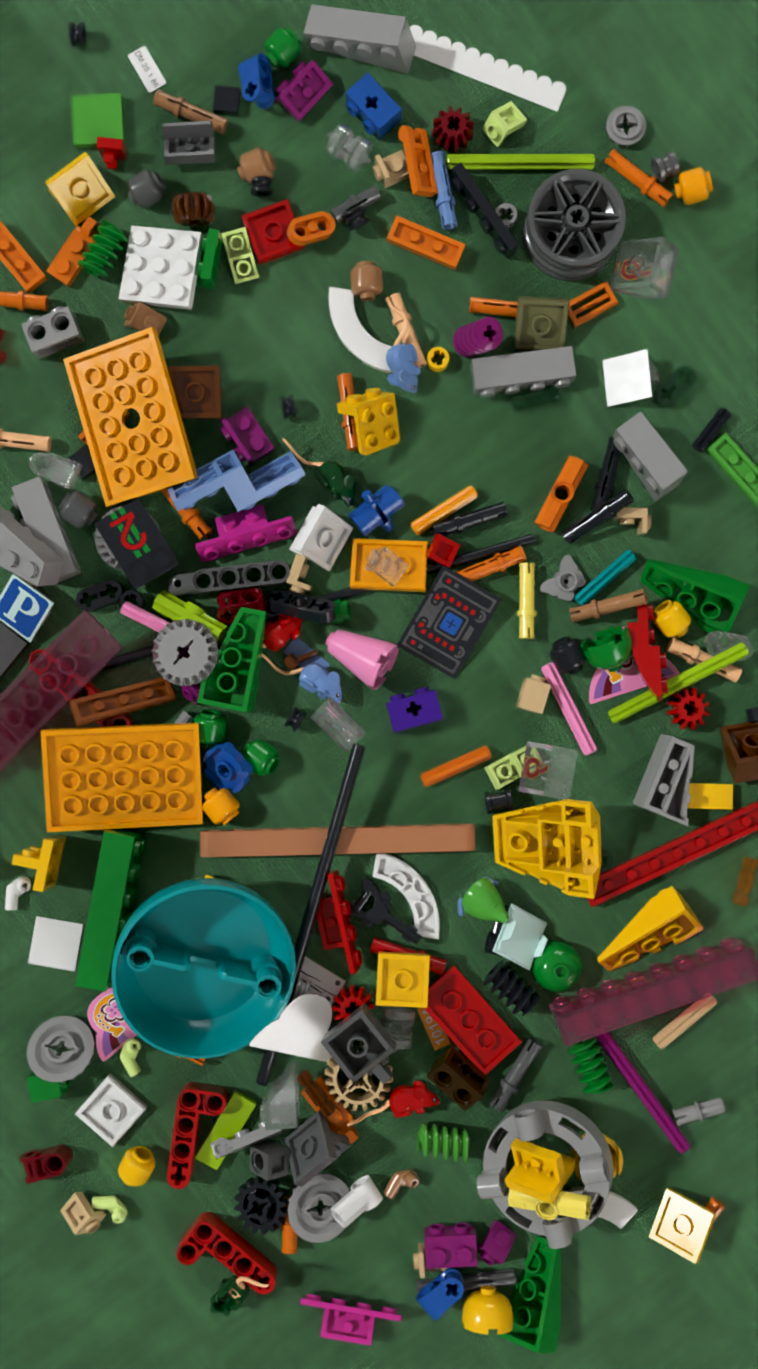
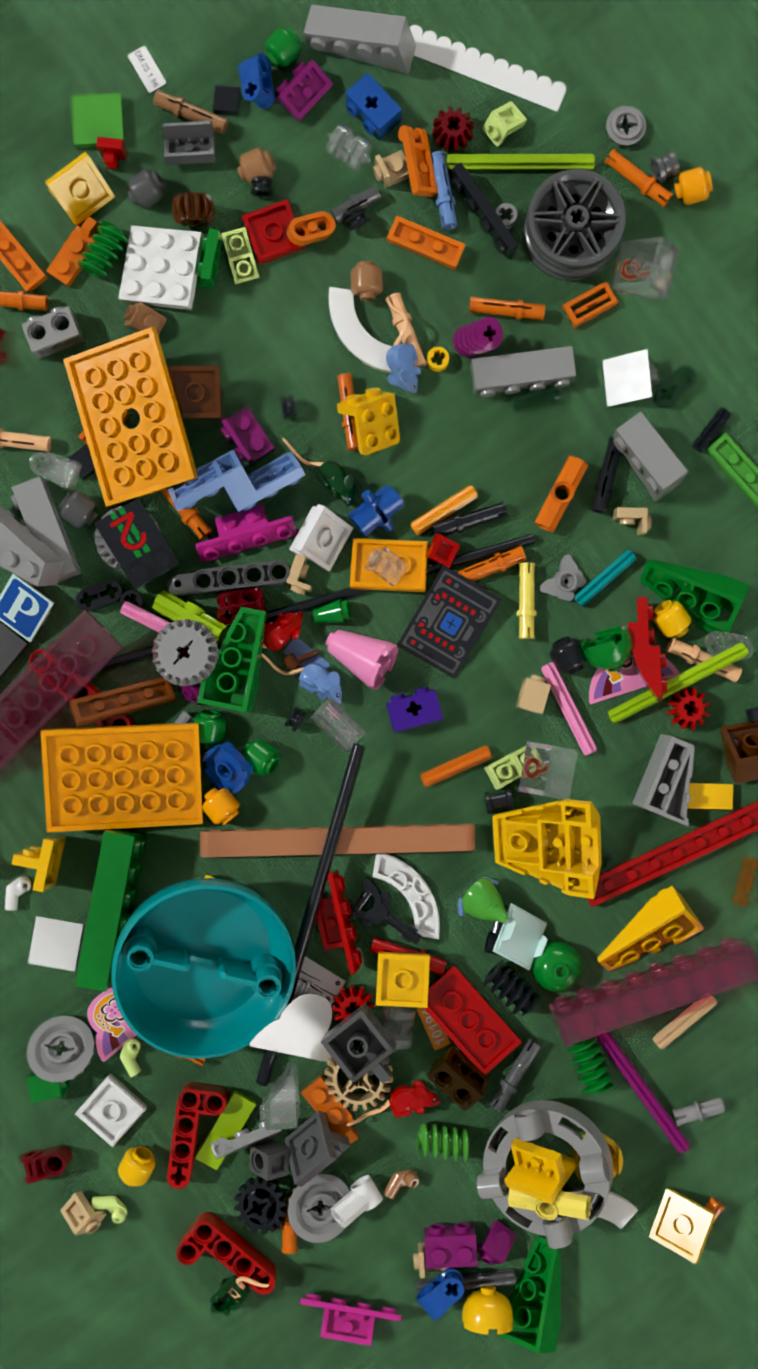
(77, 34): black bush -> none
(315, 608): black beam -> none
(316, 1093): reddish brown axle -> none
(541, 323): olive tile -> none
(597, 609): medium nougat pin -> none
(607, 510): black pin -> none

